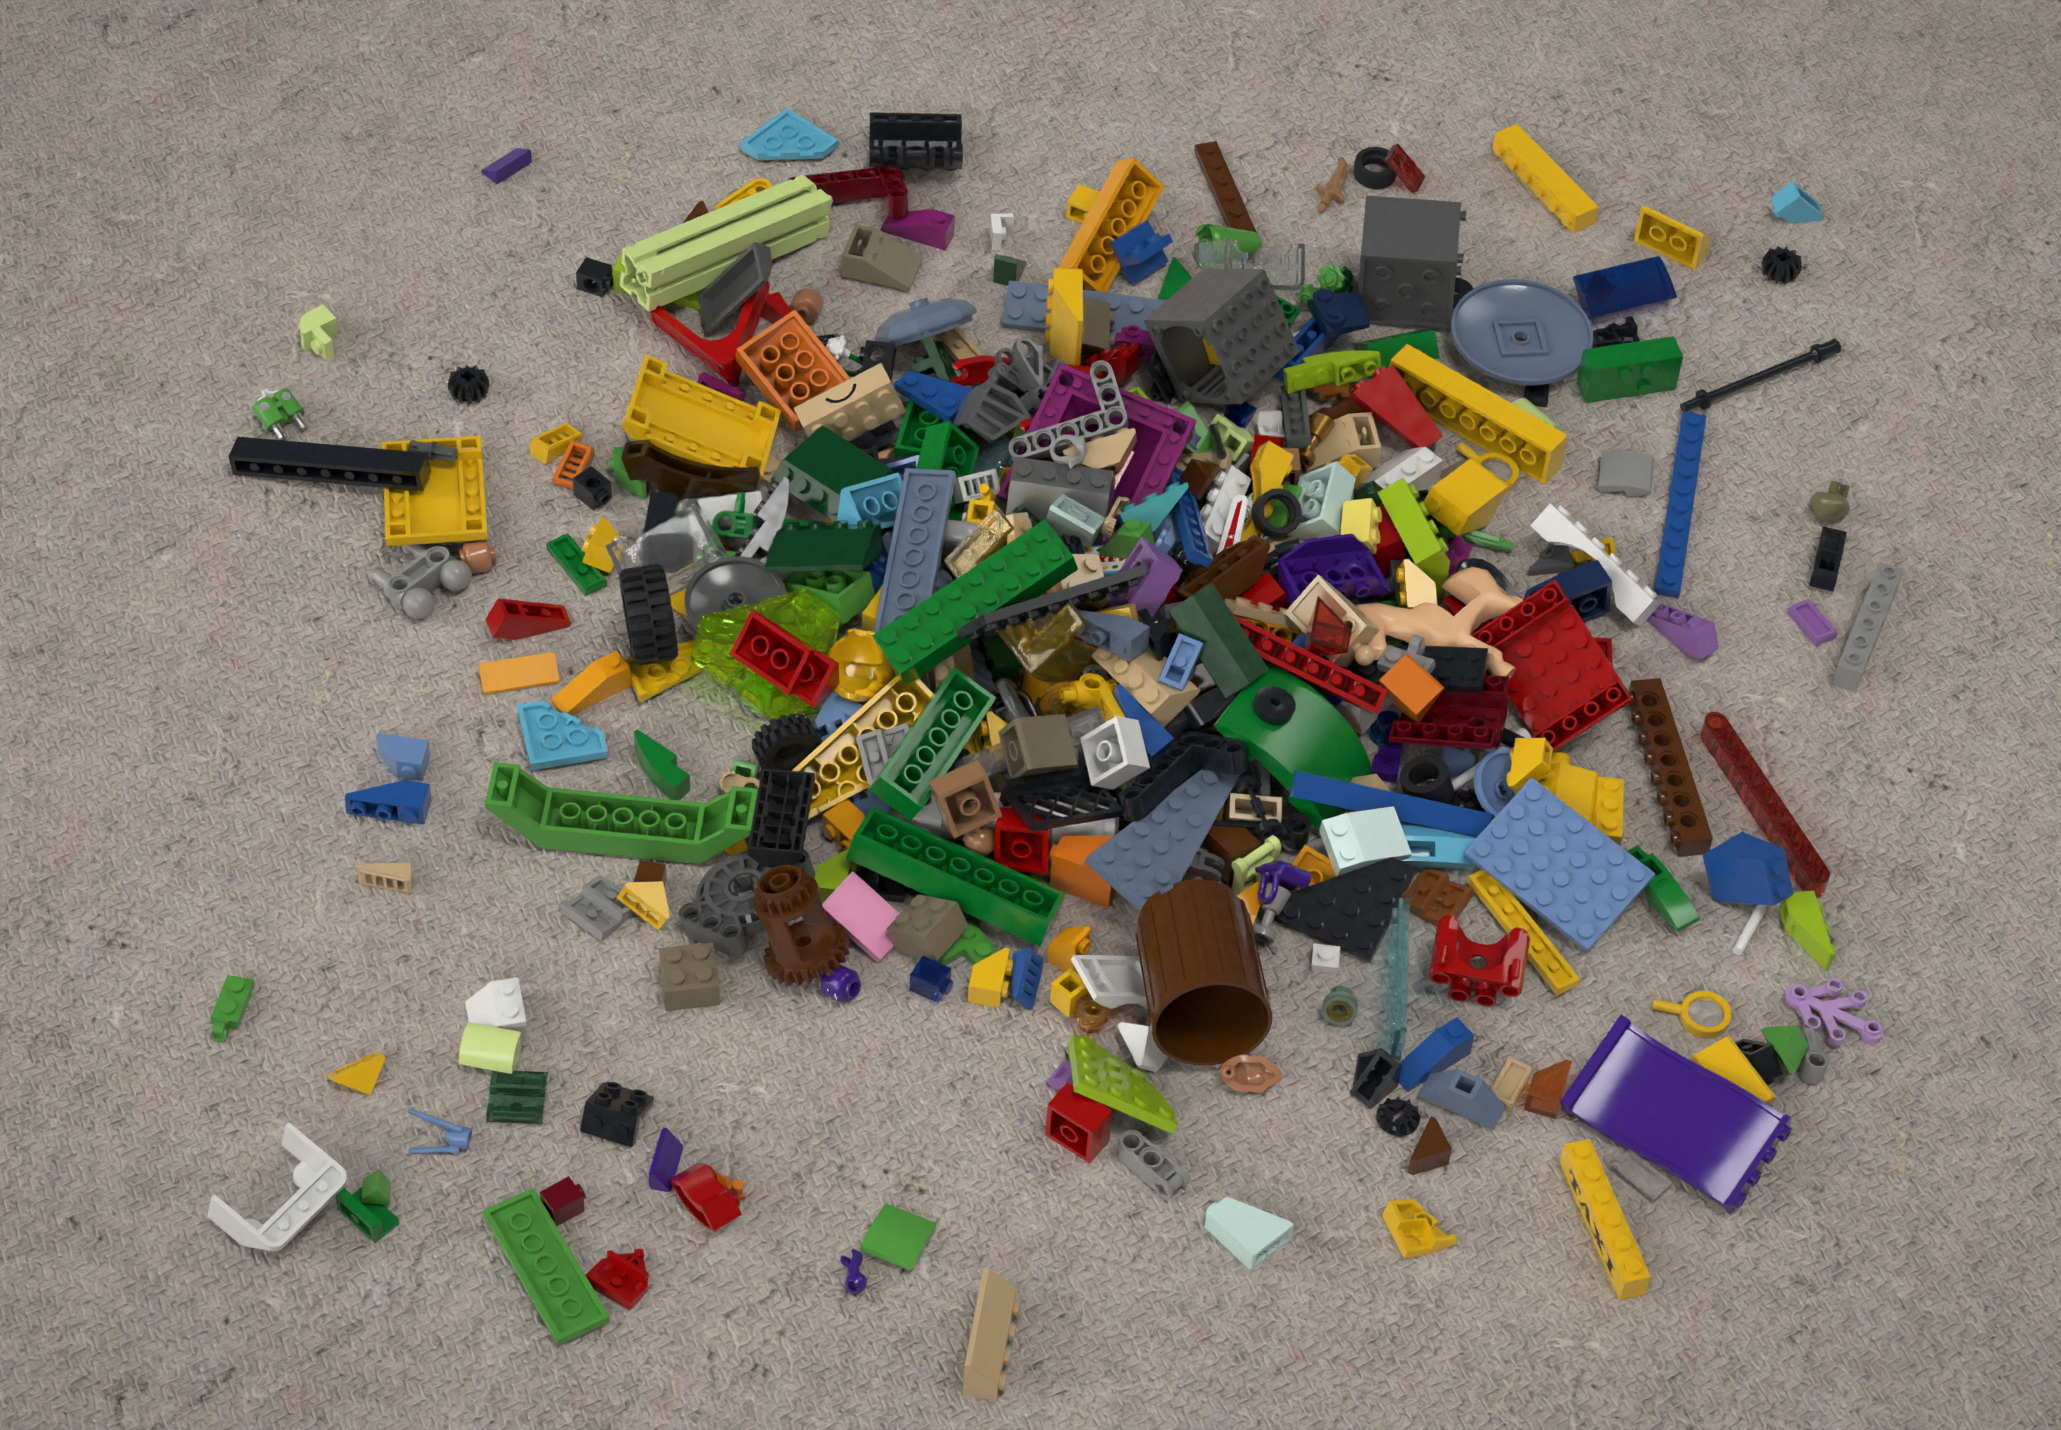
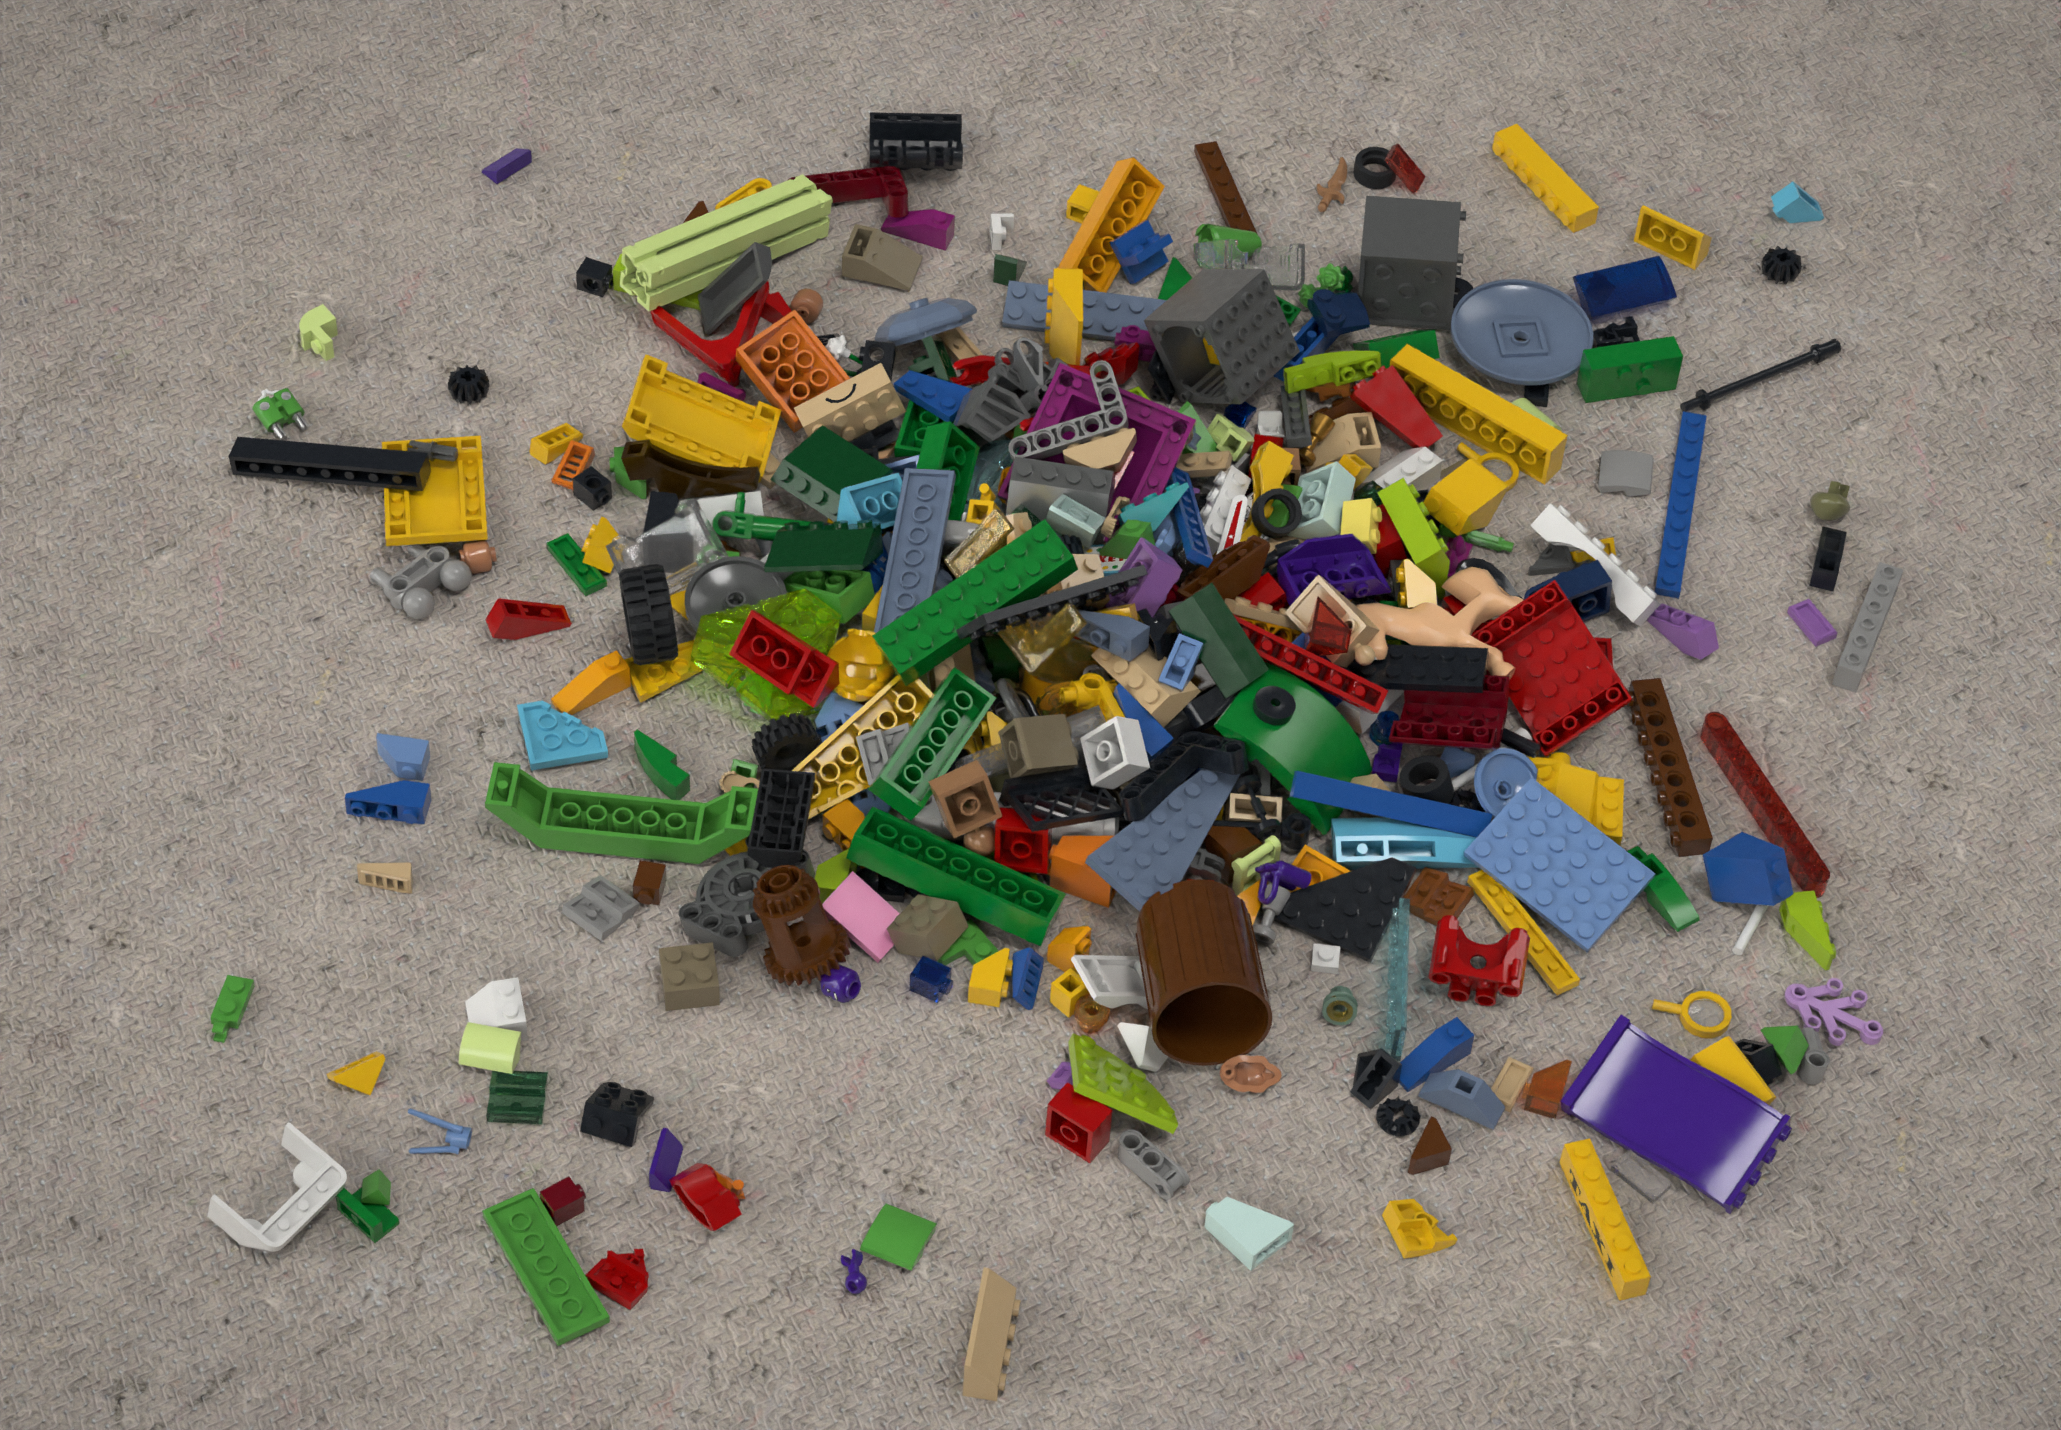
(518, 673): light orange slope -> none
(647, 901): yellow slope -> none
(768, 521): slope -> none
(789, 138): medium azure plate -> none
(960, 492): white slope -> none
(1071, 460): light grey piece -> none
(1096, 326): dark tan slope -> none
(1199, 476): reddish brown slope -> none
(1217, 441): black bar -> none
(1363, 839): light aqua slope -> none
(1411, 688): orange slope -> none
(1415, 650): light grey plate -> none
(1529, 759): yellow slope -> none

